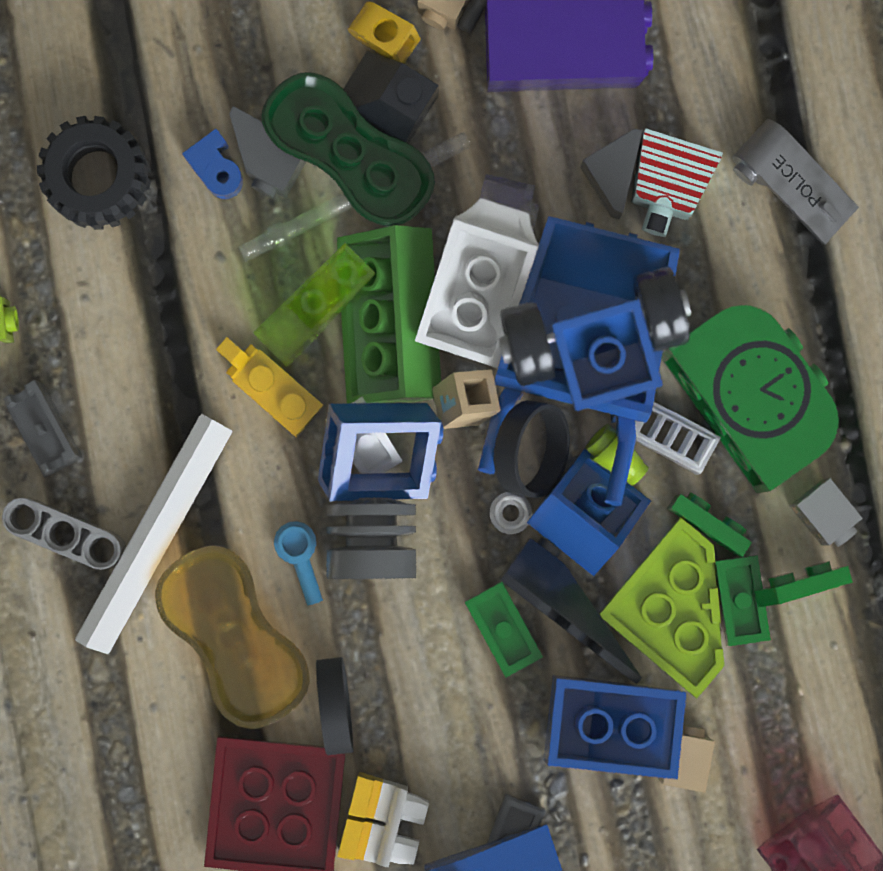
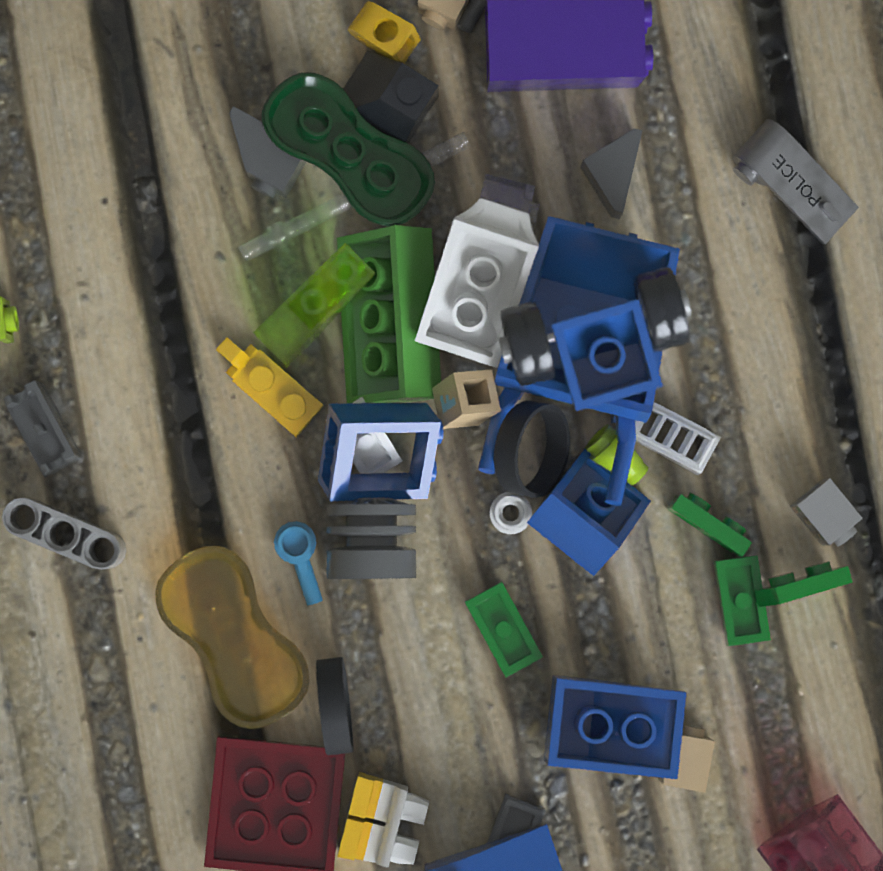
(69, 148): black tyre -> none
(153, 535): white tile -> none
(216, 172): blue leg -> none
(554, 591): black wedge -> none
(670, 178): torso -> none
(673, 608): lime plate -> none
(756, 393): green brick -> none

